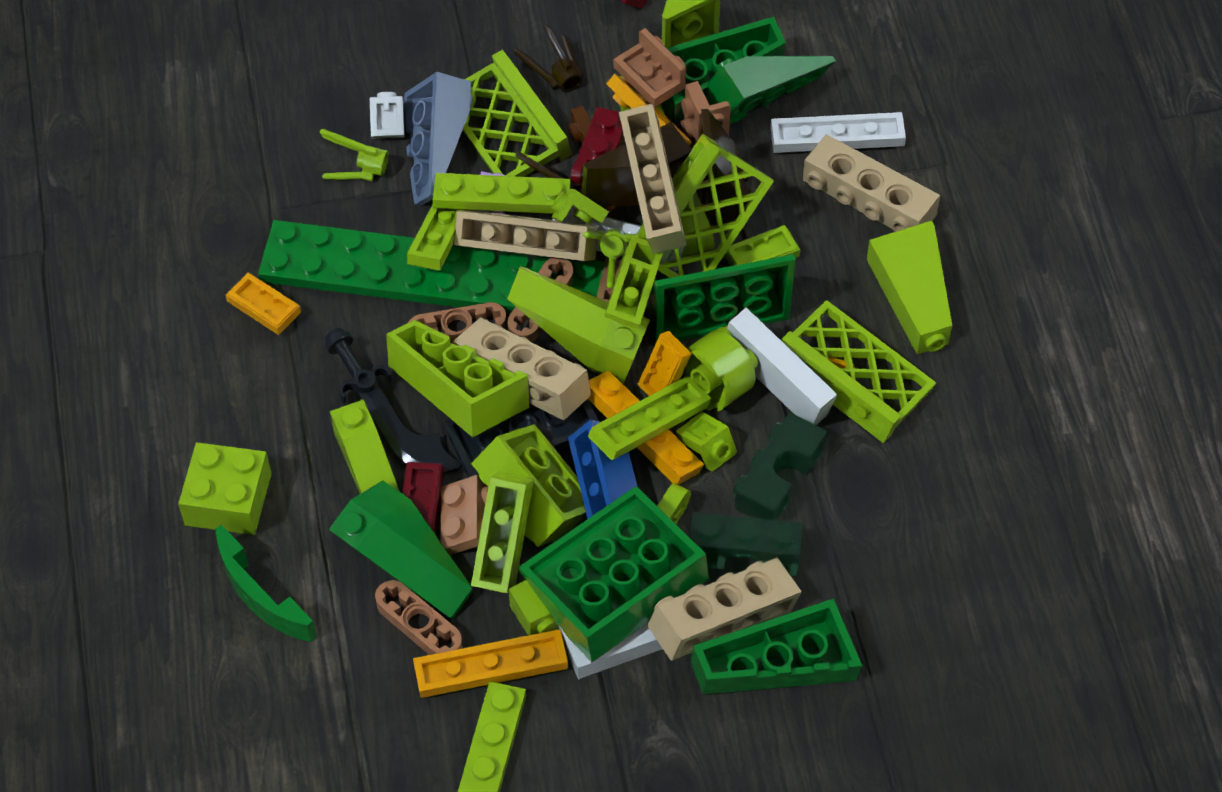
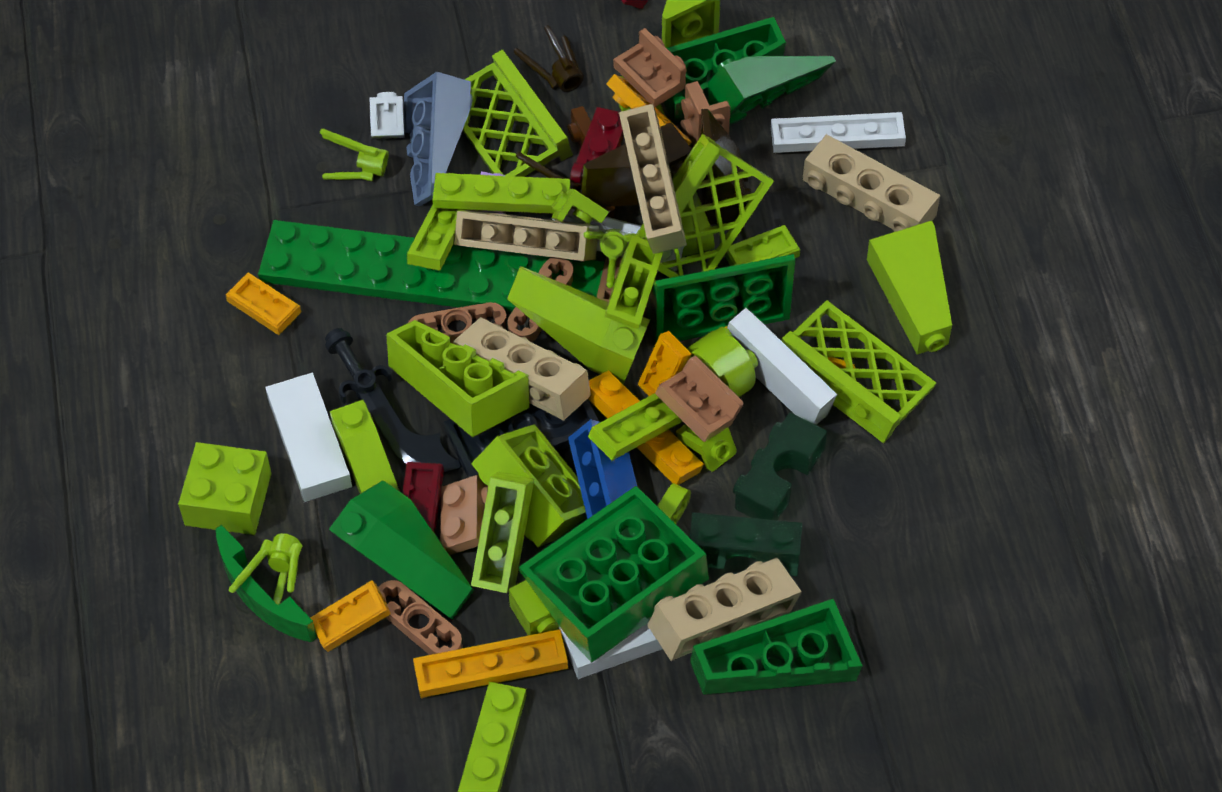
(282, 557): none -> lime plant
(308, 437): none -> white piece
(350, 616): none -> light orange plate
(700, 399): none -> nougat bracket

